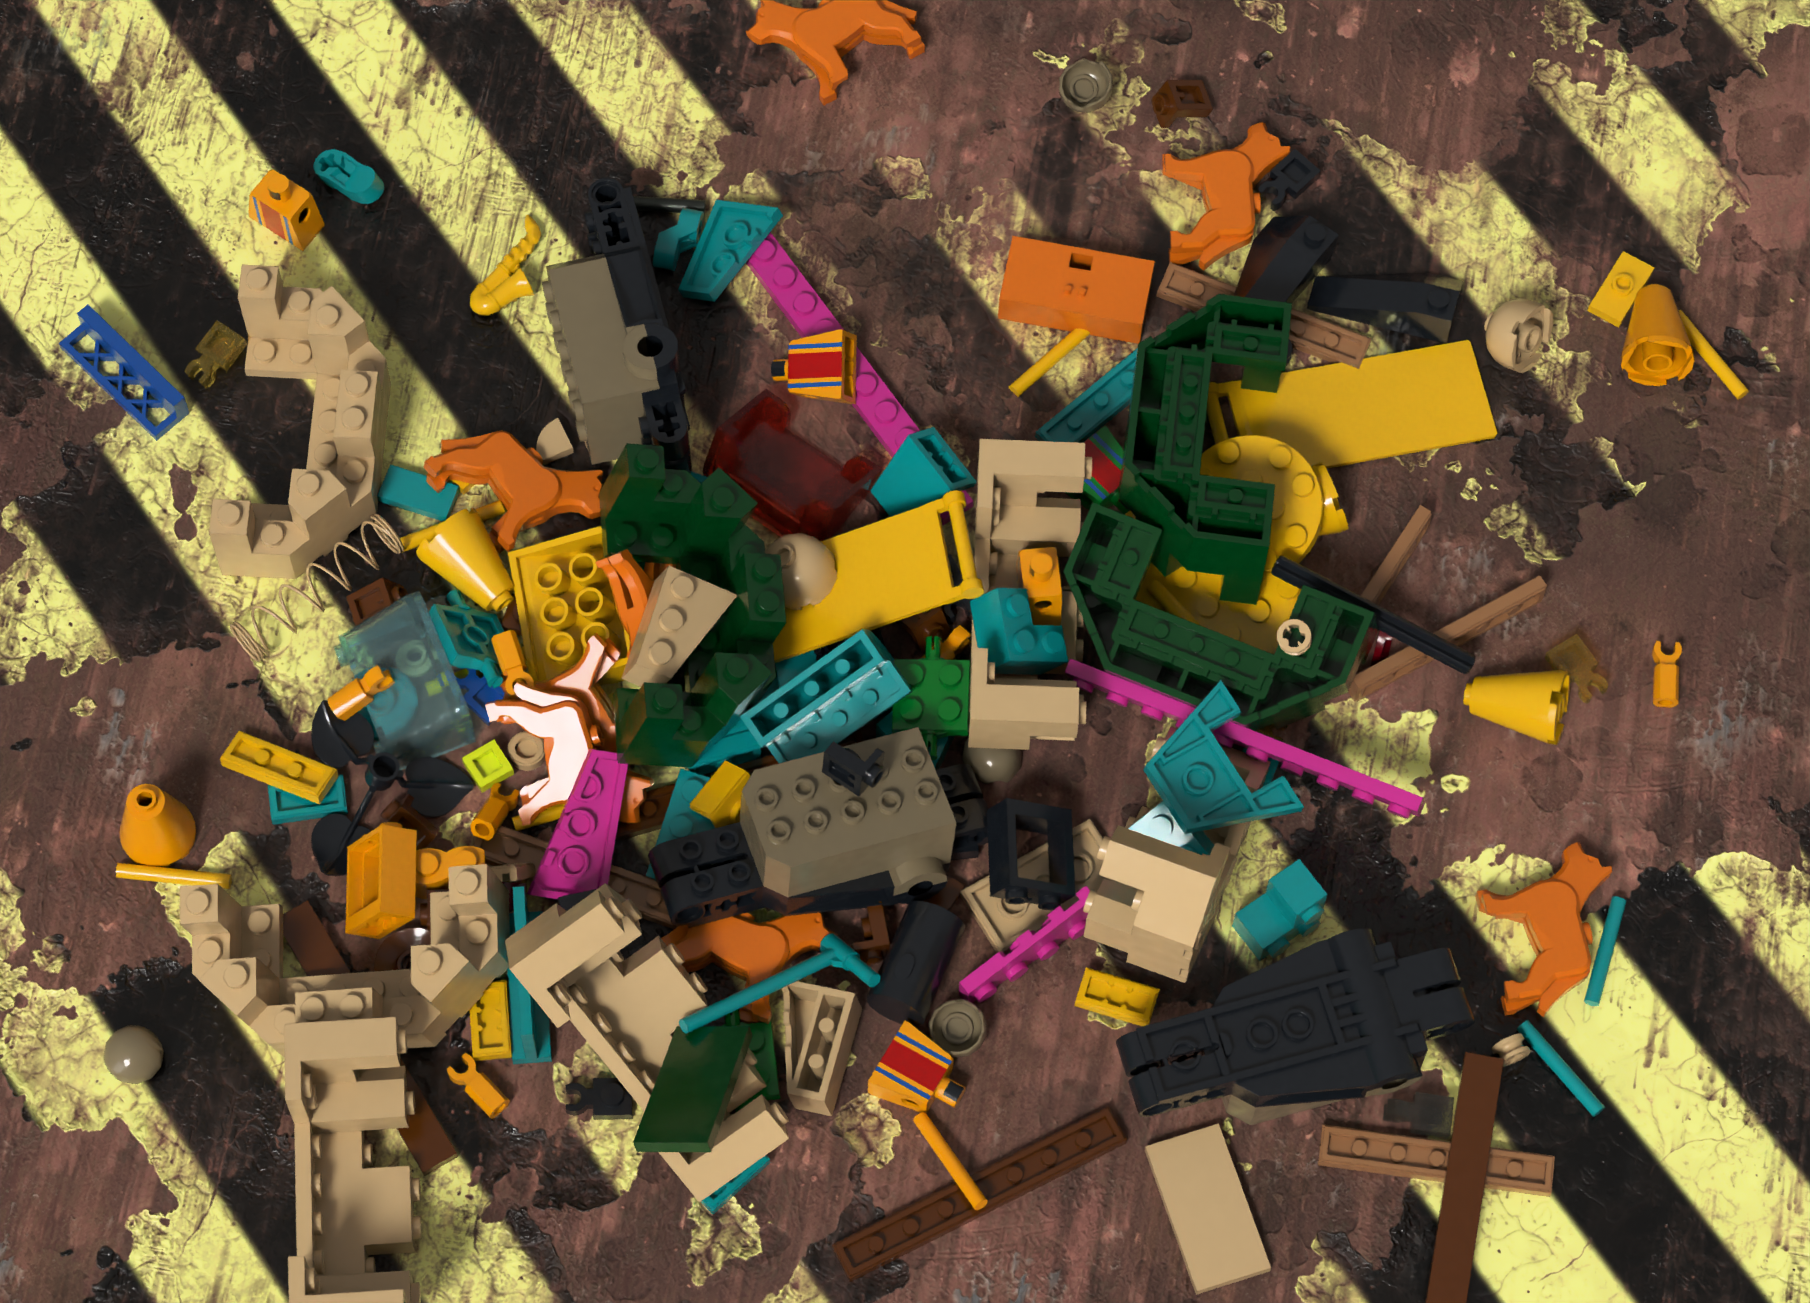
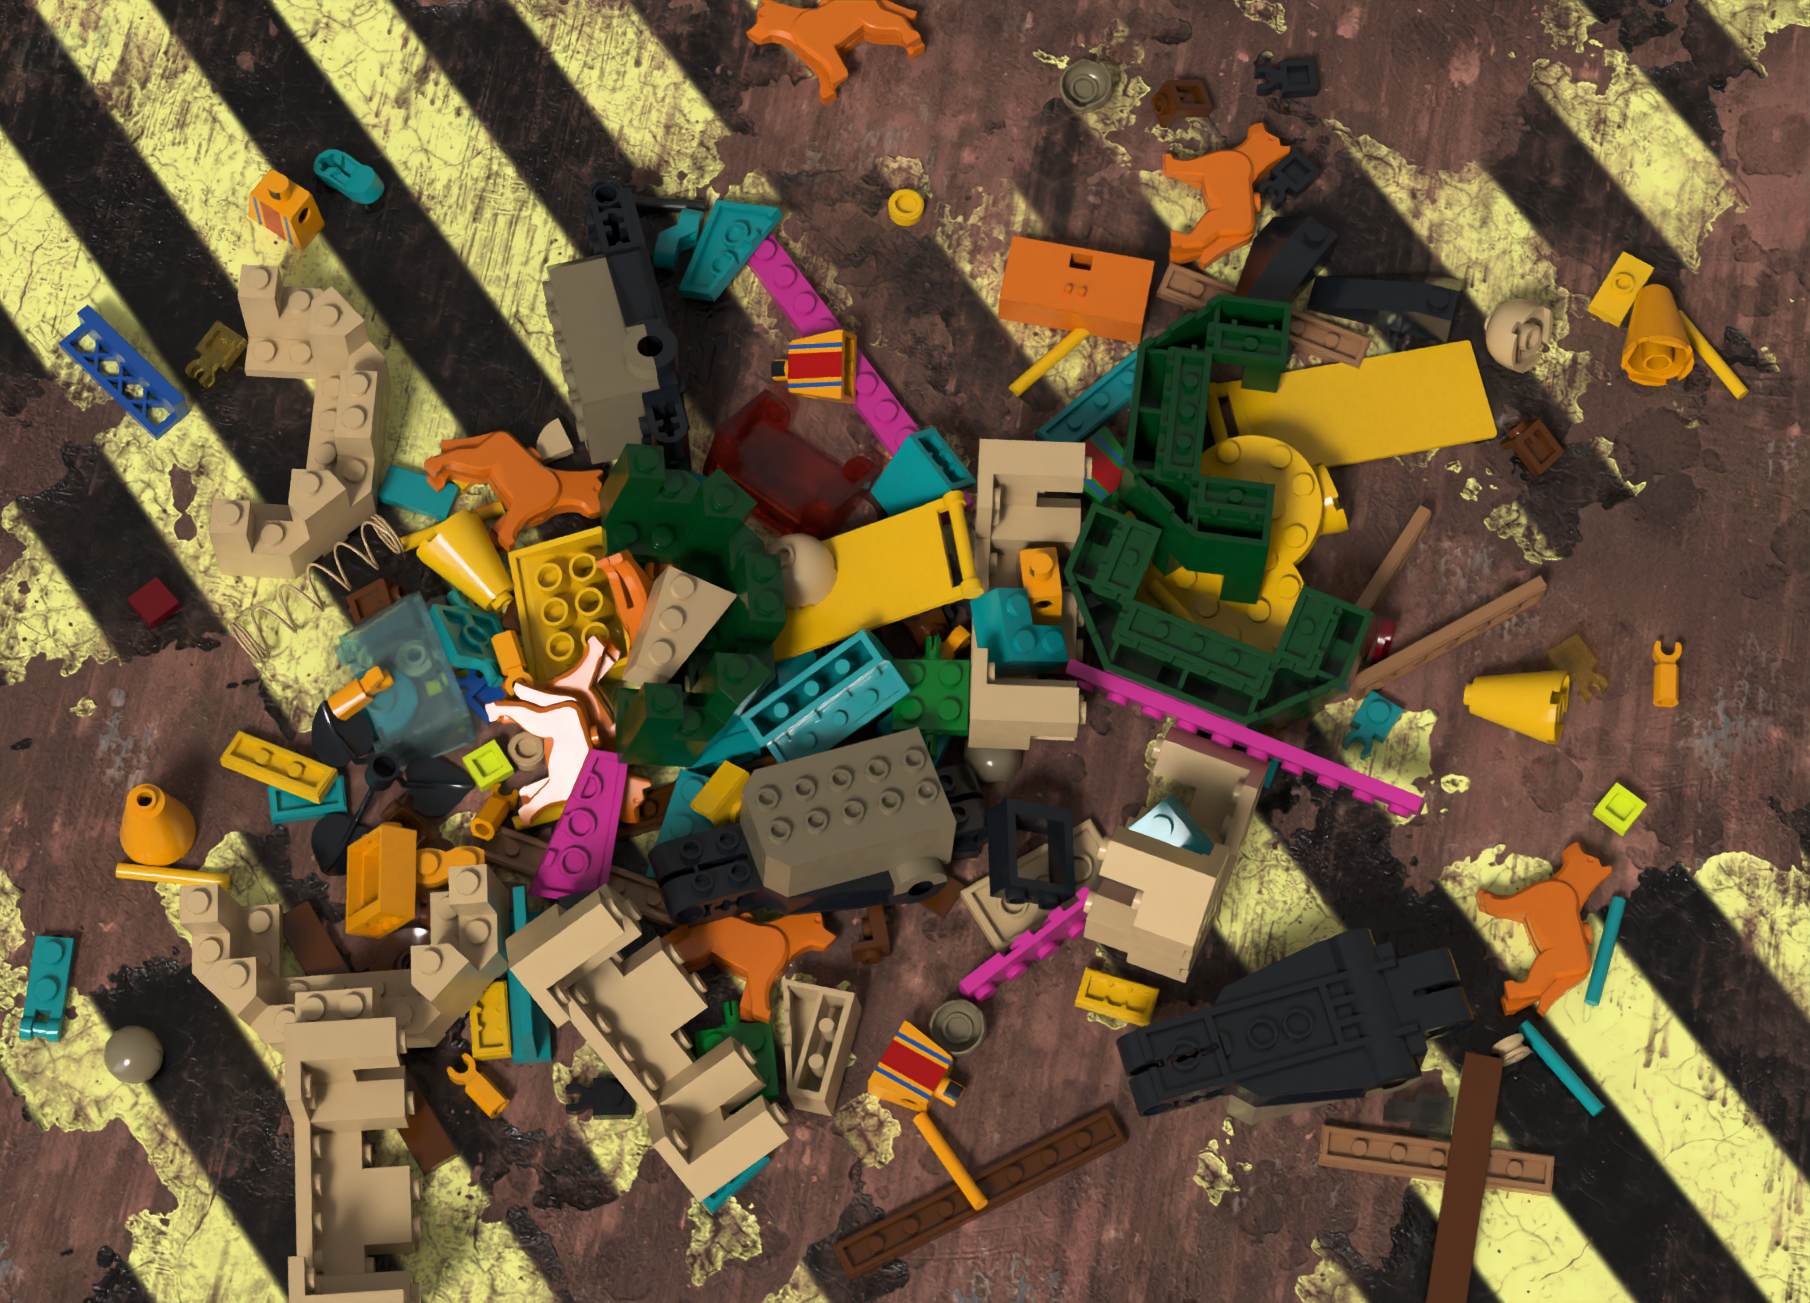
(48, 988): none -> teal plate
(154, 603): none -> dark red tile
(508, 279): yellow piece -> none
(514, 871): tan tile -> none
(693, 1089): dark green tile -> none
(832, 952): teal bar -> none
(850, 771): black bracket -> none
(906, 207): none -> yellow tile
(916, 963): black piece -> none
(1202, 782): teal wing -> none
(1207, 1209): tan tile -> none
(1285, 910): teal brick -> none
(1293, 78): none -> black plate
(1304, 631): tan bush -> none
(1373, 720): none -> teal plate
(1386, 620): black axle -> none
(1533, 445): none -> reddish brown bracket
(1619, 809): none -> neon yellow plate

